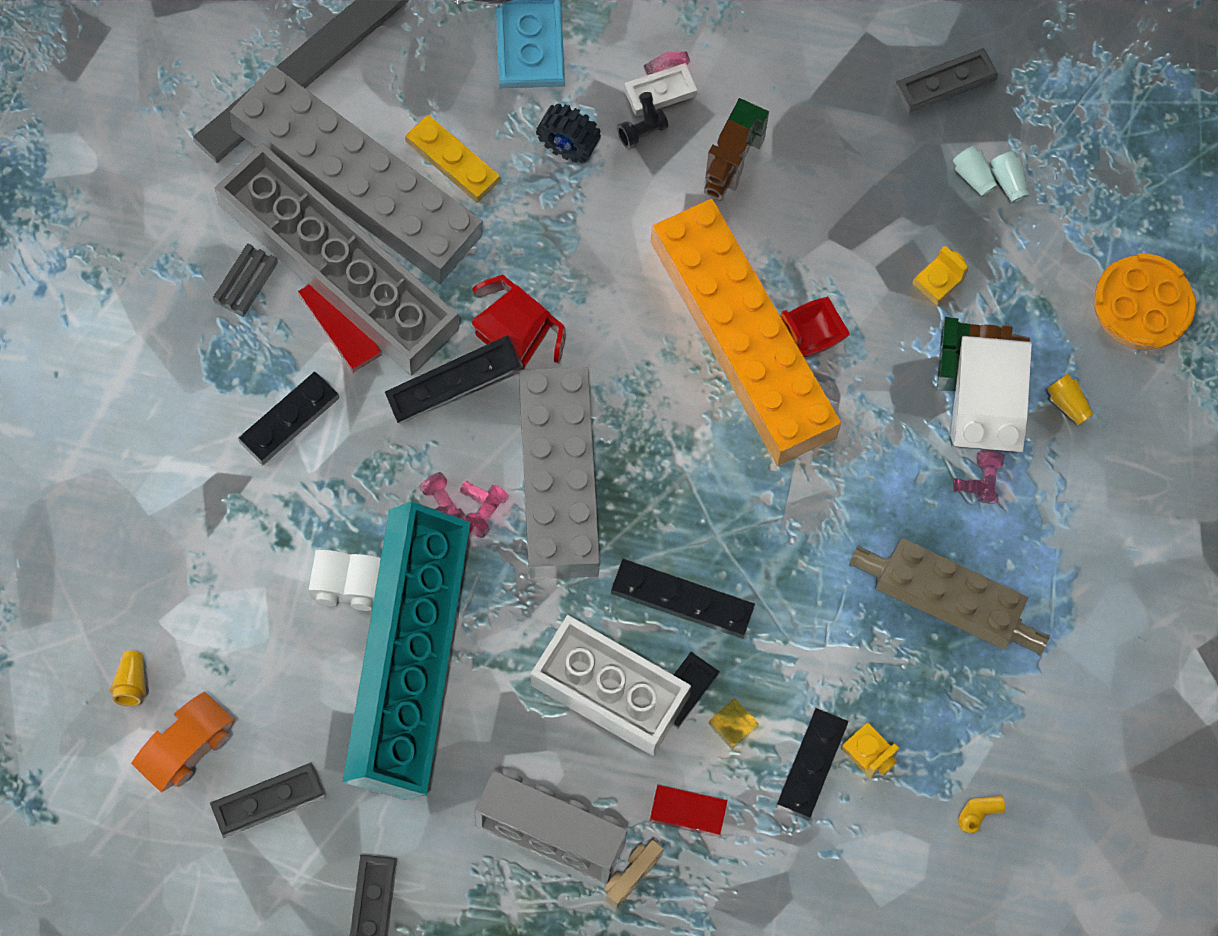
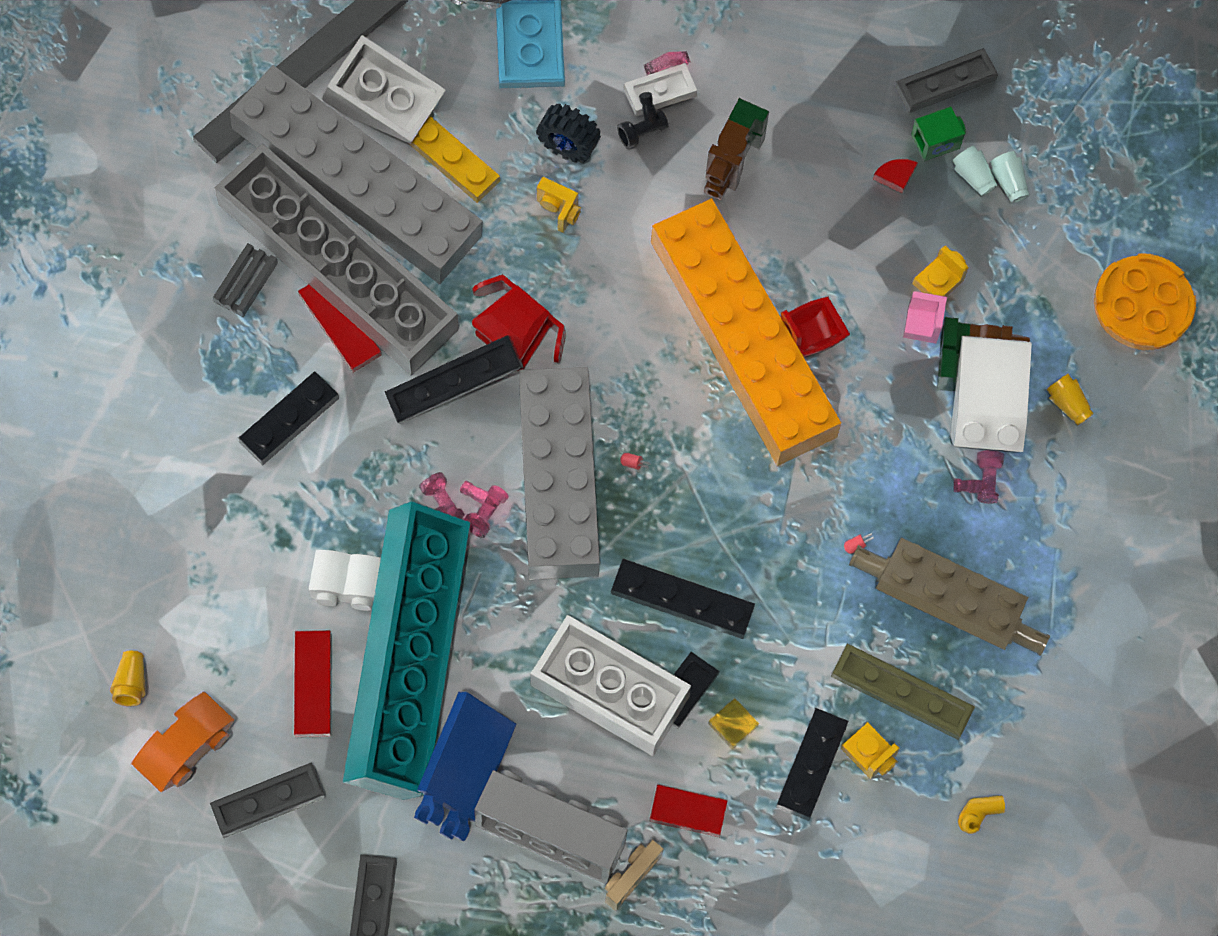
(312, 684): none -> red tile
(382, 91): none -> white slope
(462, 764): none -> blue tile
(559, 198): none -> yellow bracket
(633, 461): none -> coral piece
(851, 545): none -> coral piece
(896, 173): none -> red tile
(903, 691): none -> olive tile
(925, 317): none -> bright pink panel
(938, 133): none -> green brick

